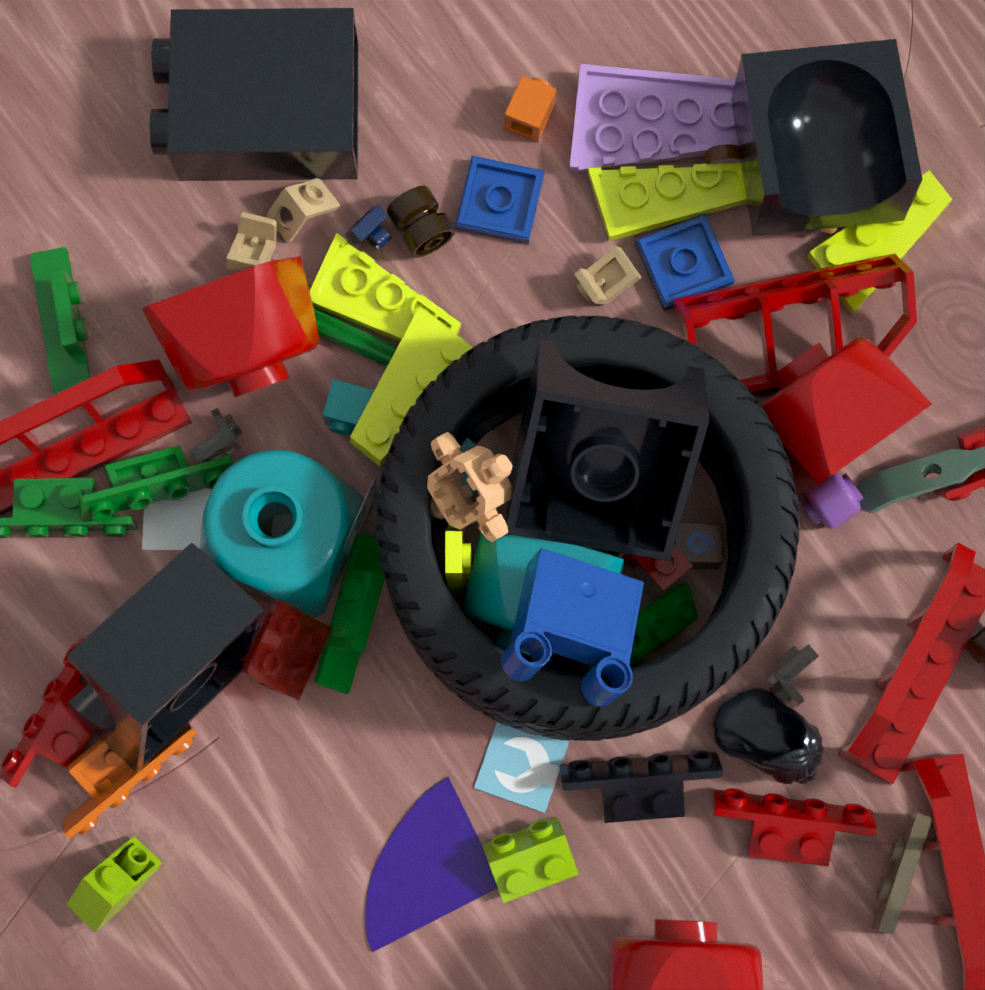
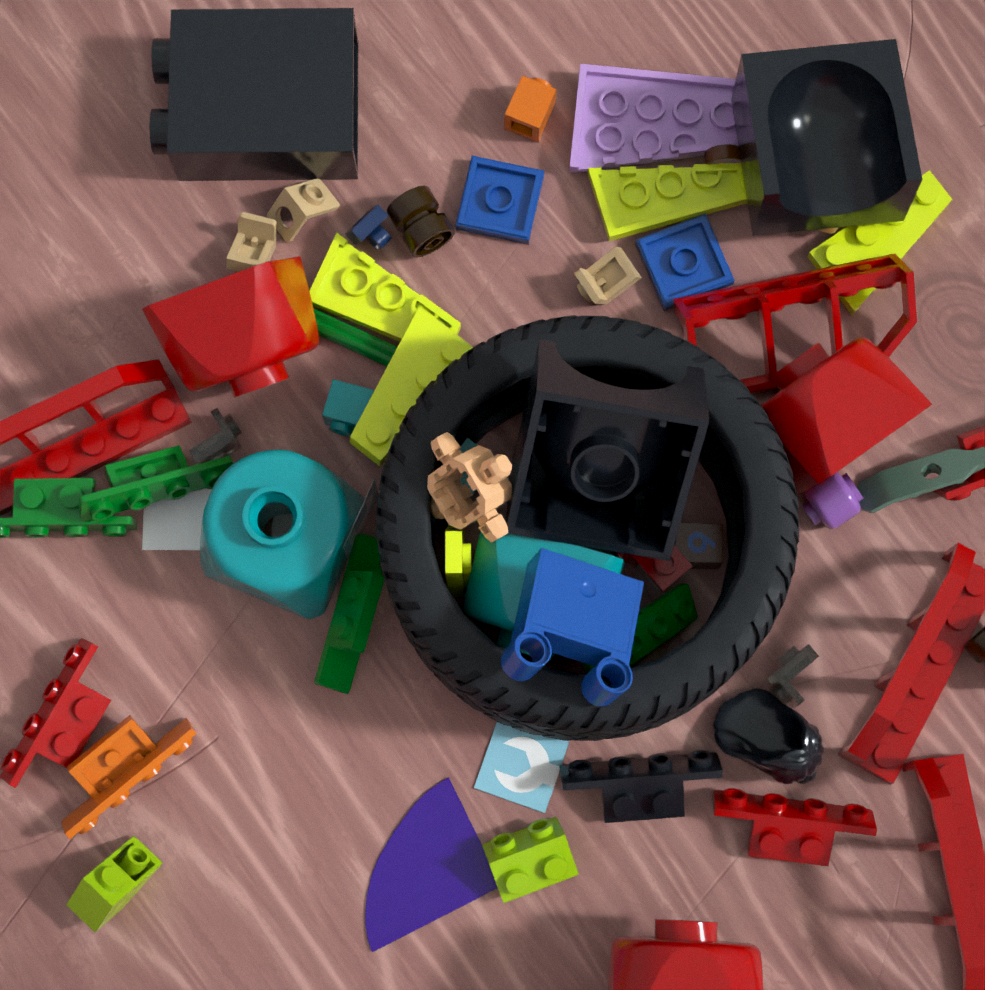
(60, 318): green bracket -> none
(164, 656): black piece -> none
(286, 649): clear red bracket -> none
(894, 889): dark tan plate -> none

